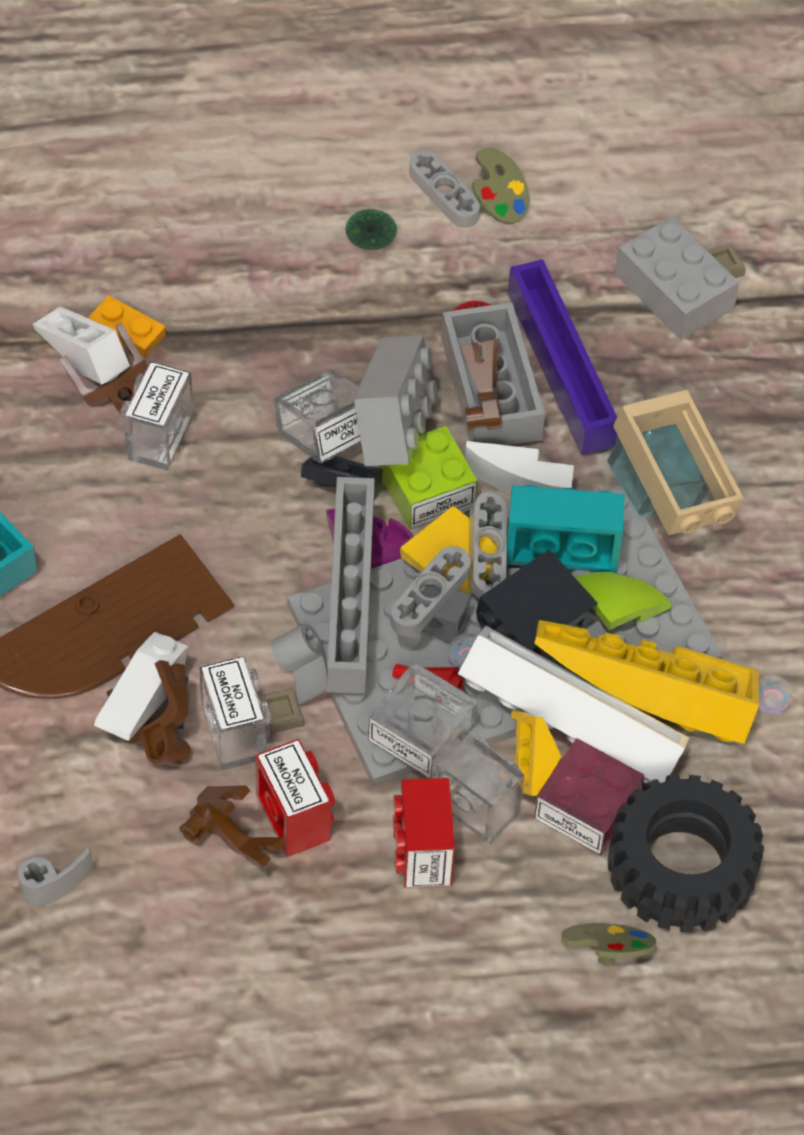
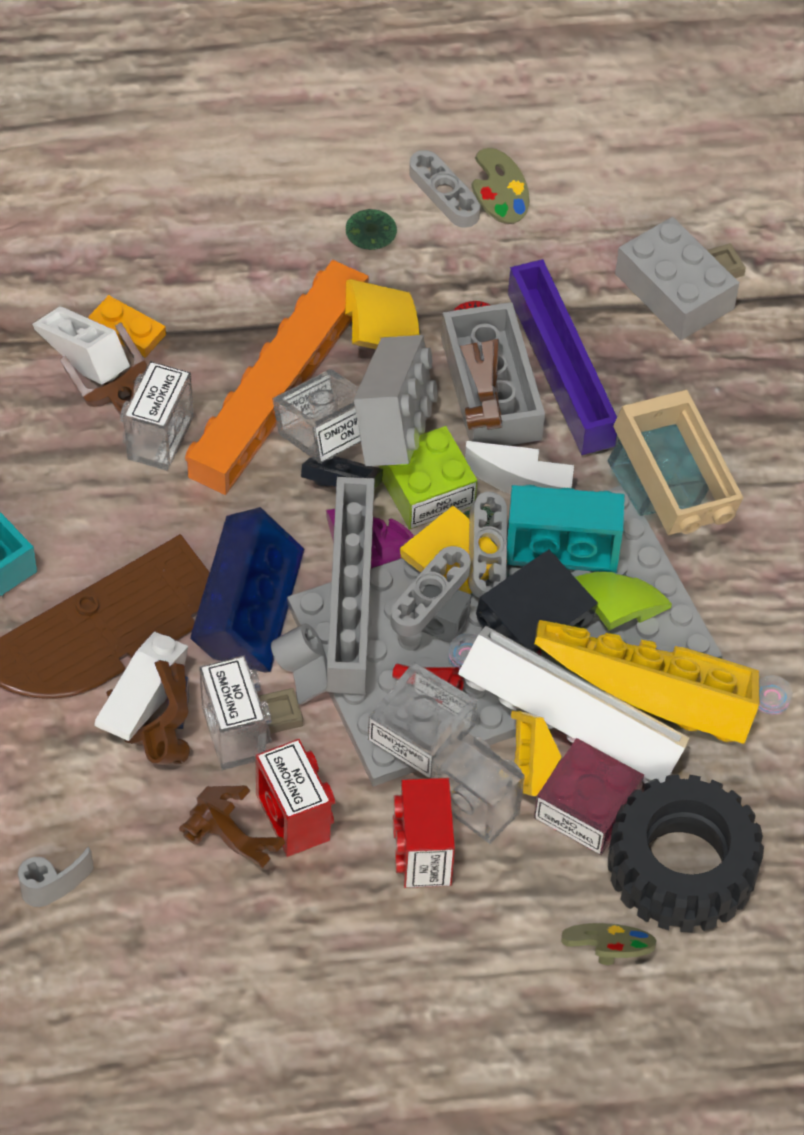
(248, 589): none -> clear blue slope
(284, 363): none -> orange brick
(379, 313): none -> yellow slope

